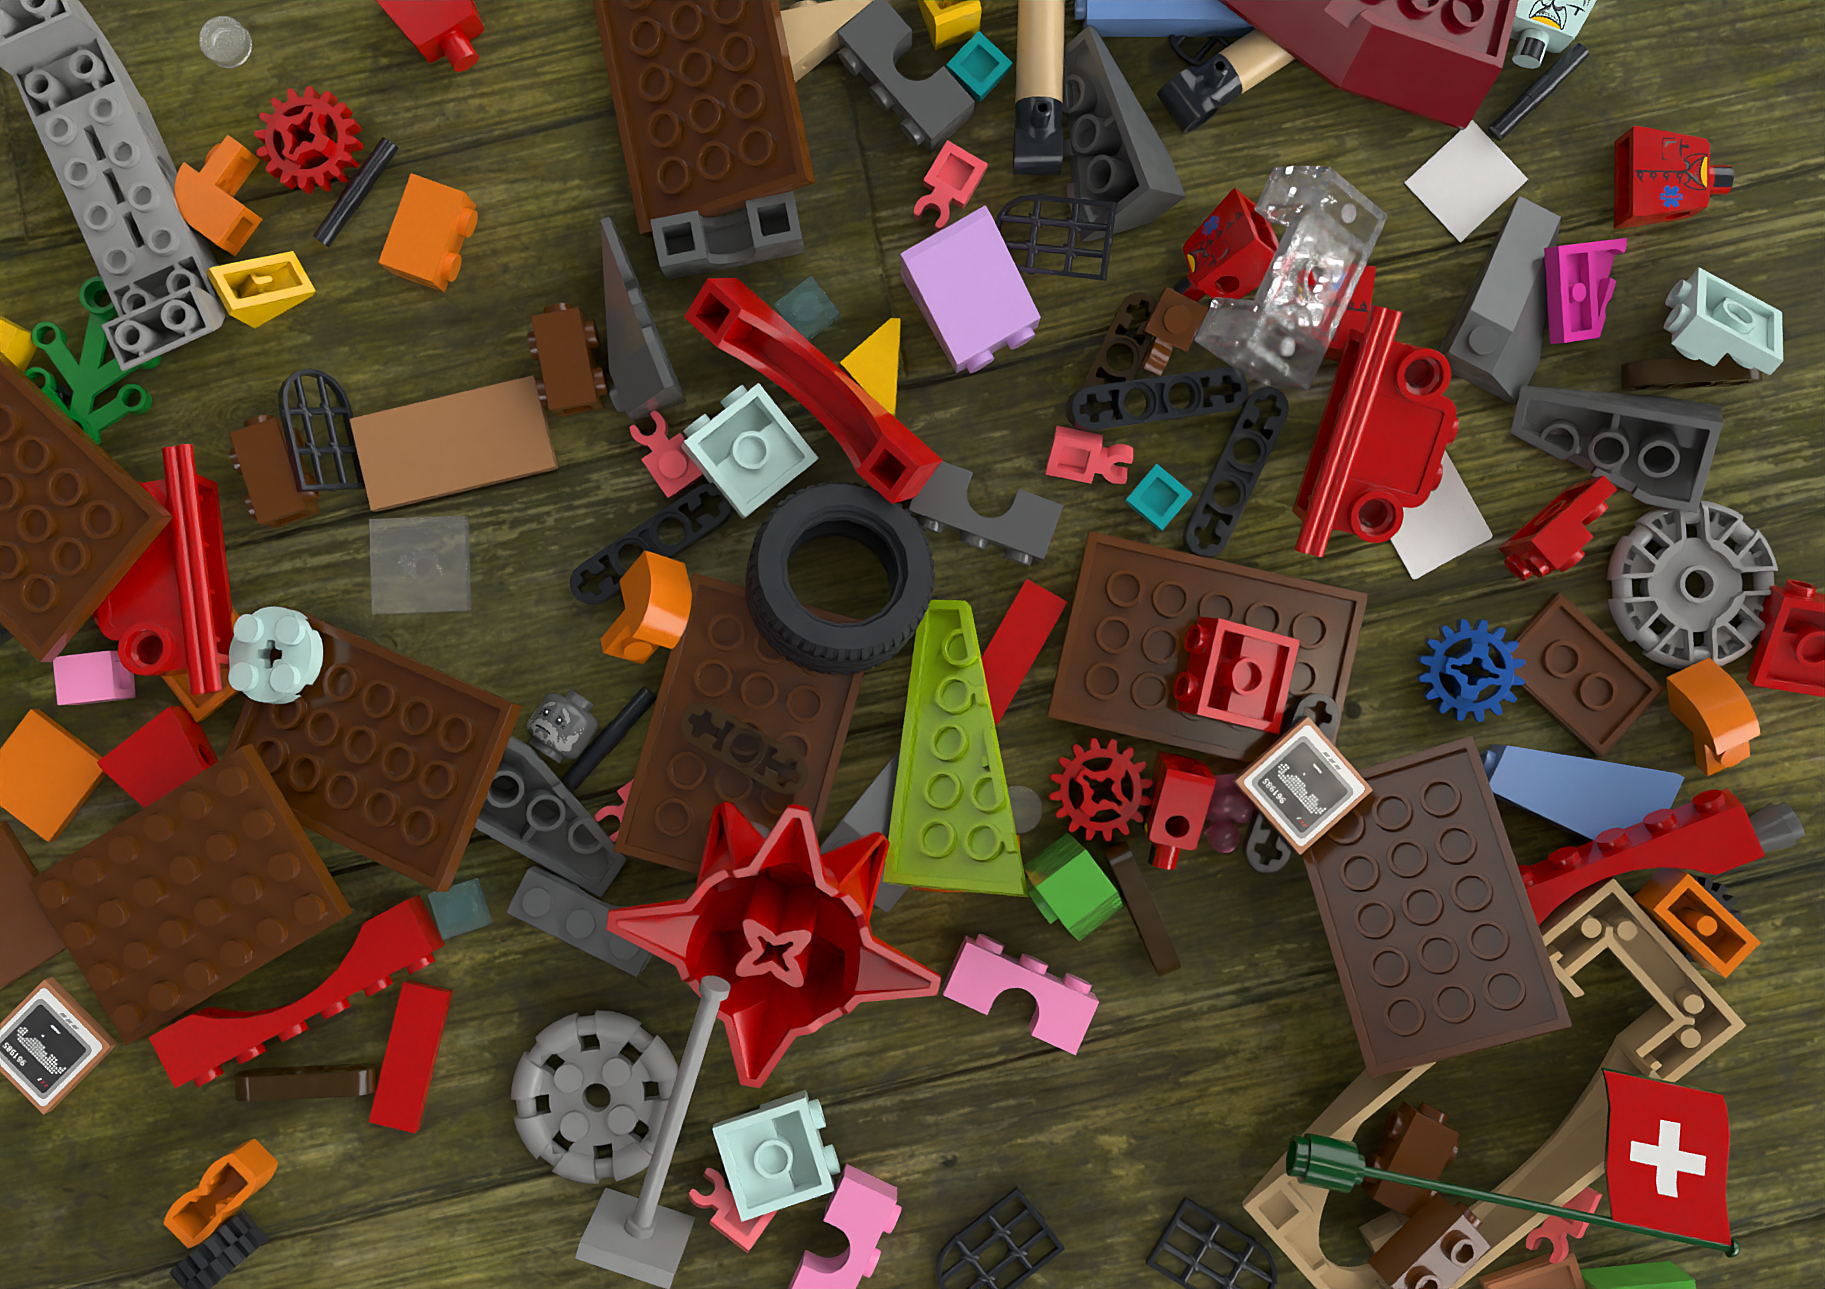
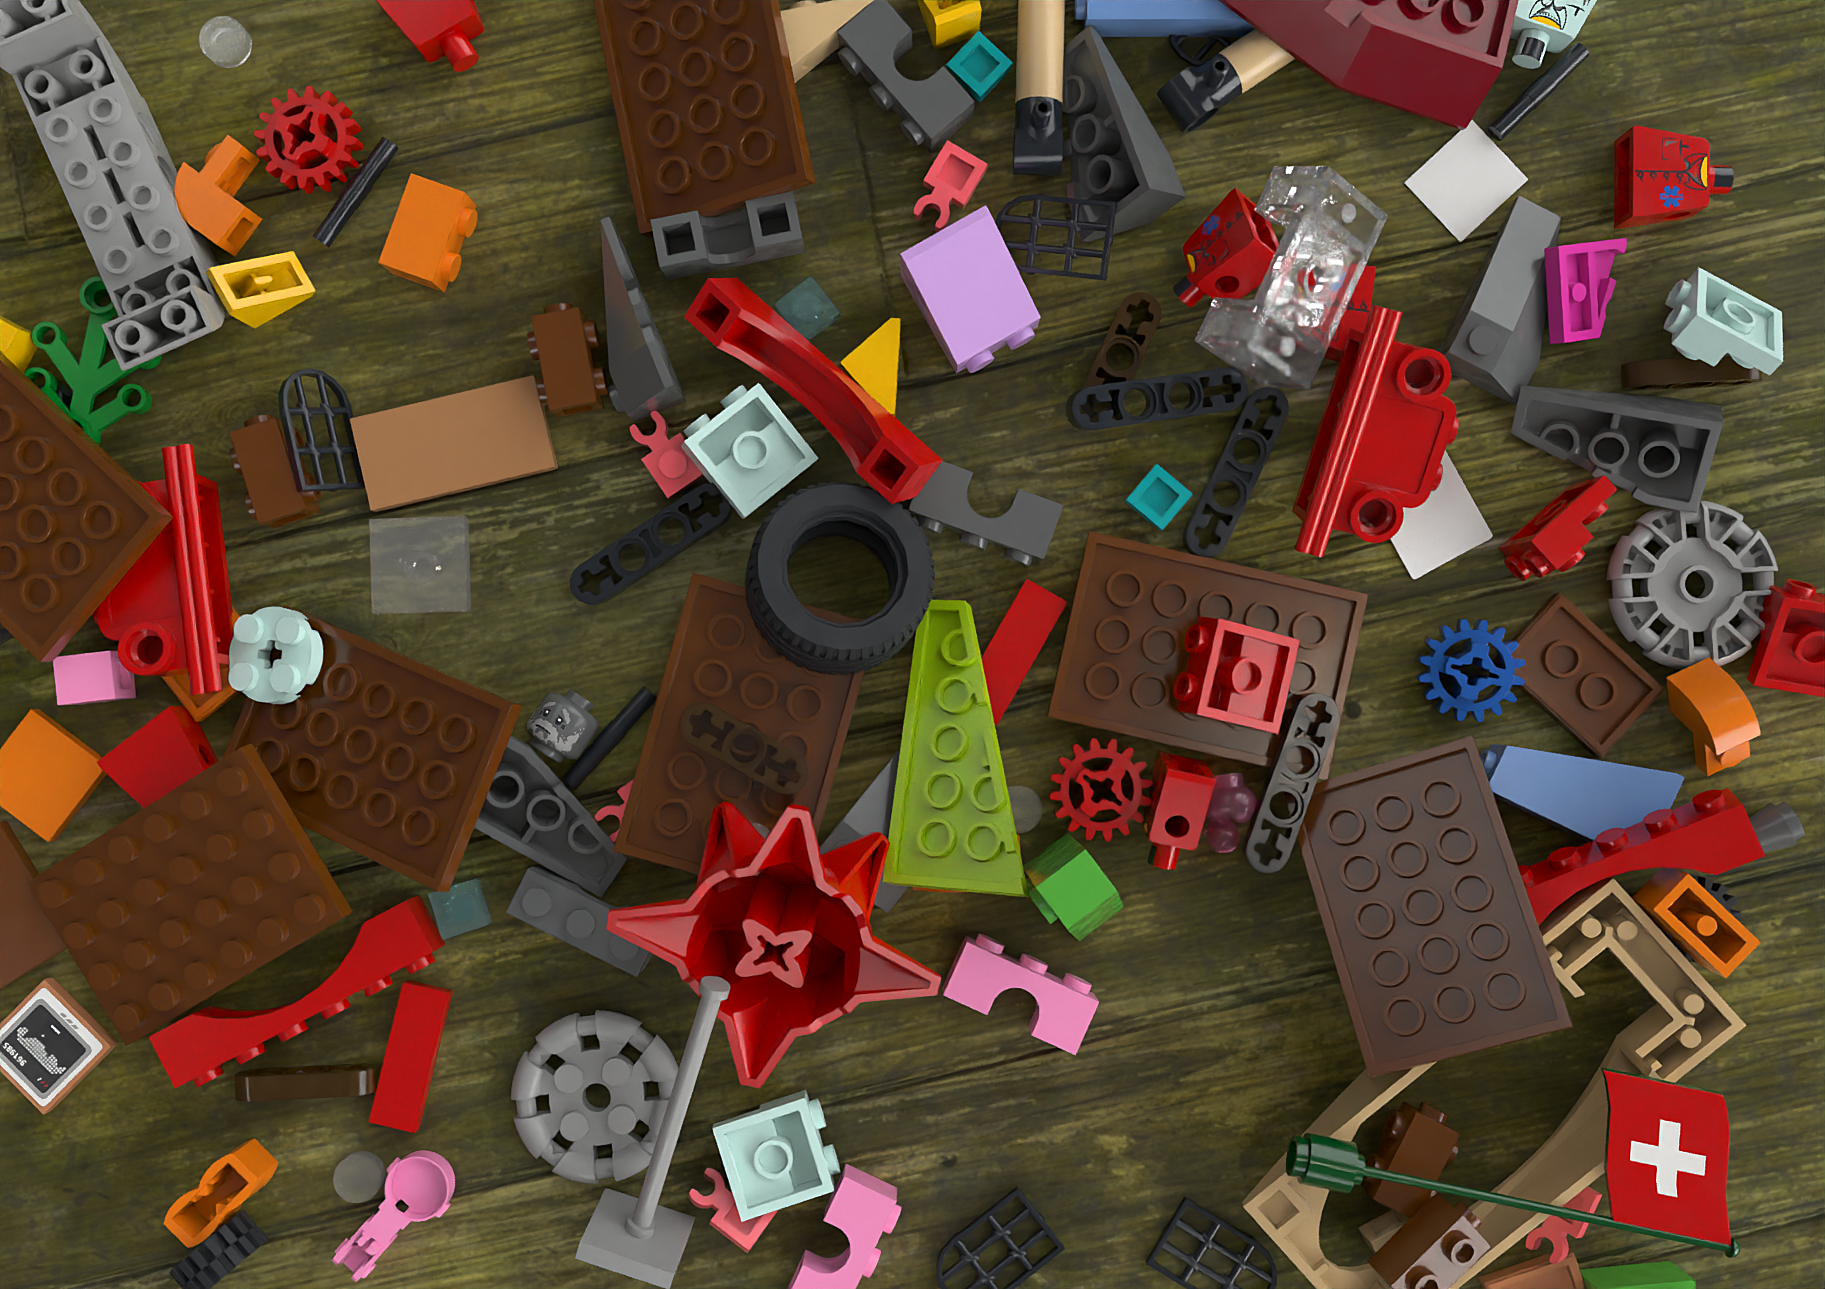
(359, 1176): none -> clear tile
(424, 1184): none -> bright pink piece
(655, 610): orange brick -> none
(1080, 455): coral plate -> none
(1142, 908): dark brown beam -> none
(1172, 324): reddish brown plate -> none
(1302, 785): tile -> none

